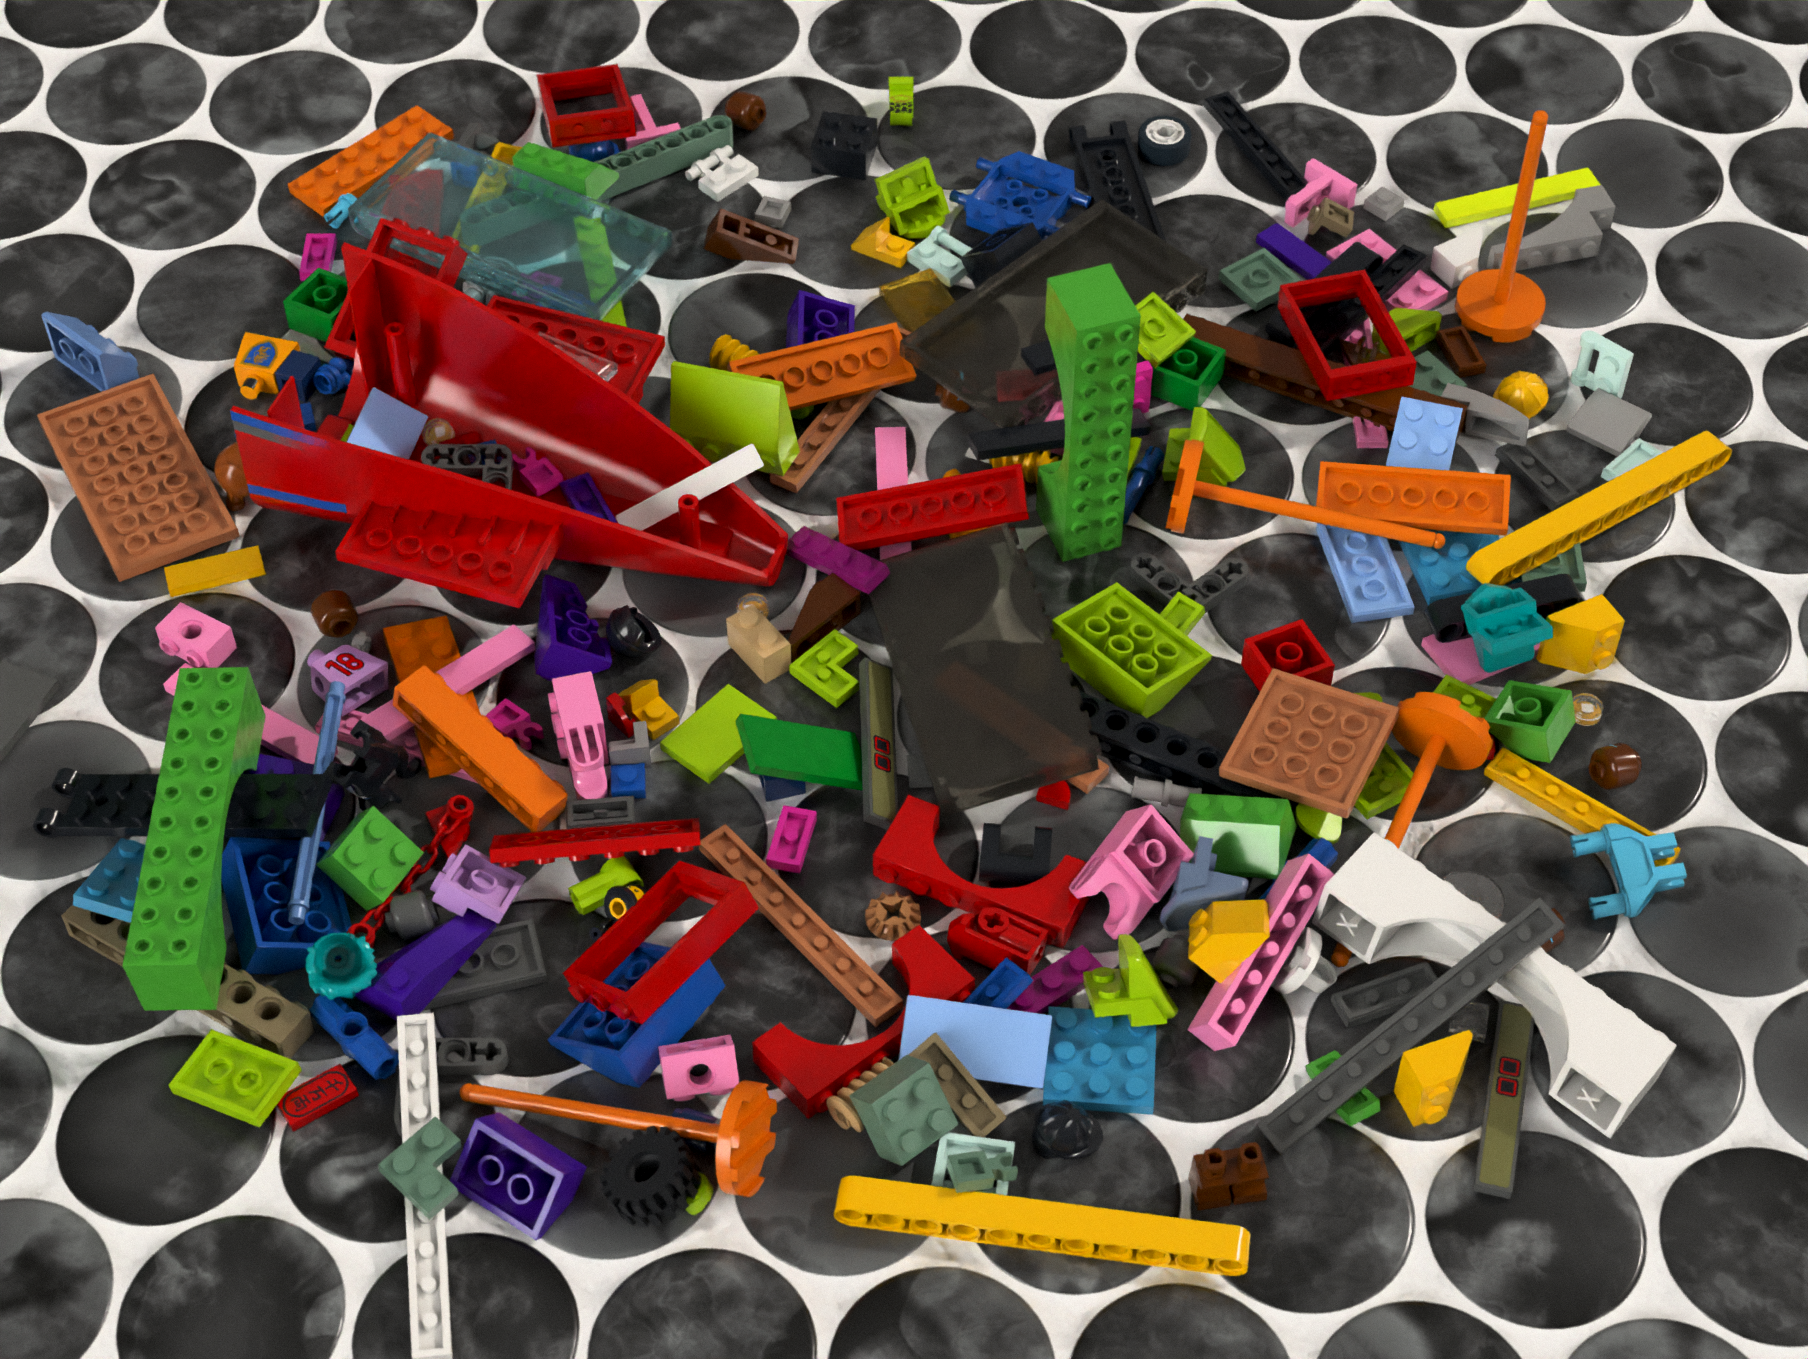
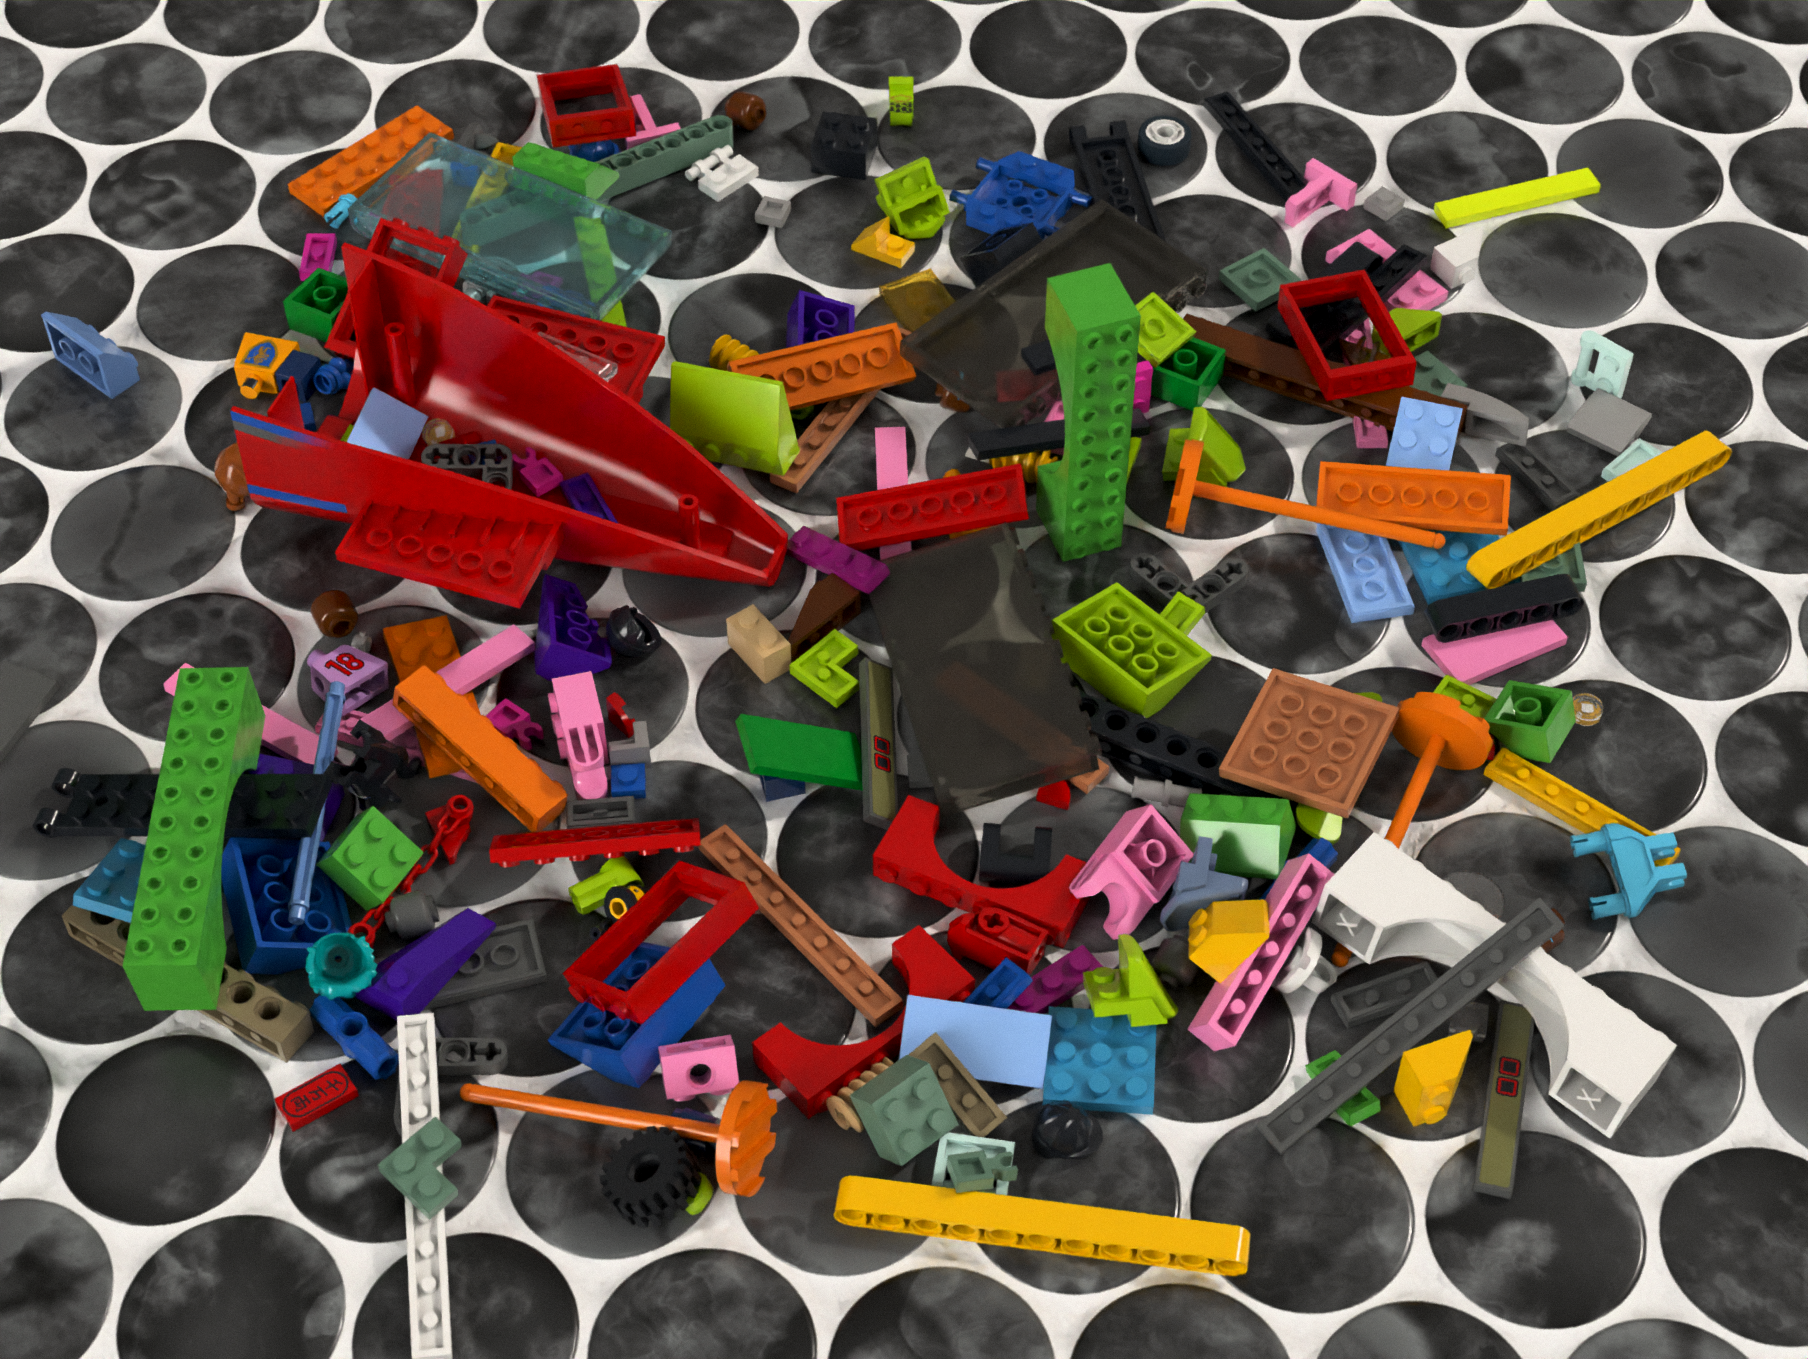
(137, 477): nougat plate -> none
(195, 637): bright pink brick -> none
(214, 571): yellow tile -> none
(235, 1078): lime plate -> none
(476, 885): lavender plate -> none
(516, 1174): dark purple slope -> none
(646, 705): yellow slope -> none
(699, 484): white sticker -> none
(709, 737): lime tile -> none
(748, 240): reddish brown slope -> none
(758, 600): clear tile -> none
(791, 839): dark pink plate -> none
(895, 927): medium nougat gear -> none
(944, 264): light aqua plate -> none
(1142, 476): blue pin -> none
(1236, 1170): reddish brown hips -> none
(1288, 649): red brick -> none
(1292, 251): dark purple tile -> none
(1332, 216): dark tan bracket -> none
(1385, 784): lime plate -> none
(1460, 351): reddish brown tile -> none
(1500, 299): orange piece -> none
(1504, 626): teal piece -> none
(1523, 392): yellow piece -> none
(1568, 237): light grey arch -> none
(1583, 636): yellow slope -> none
(1615, 766): reddish brown head -> none

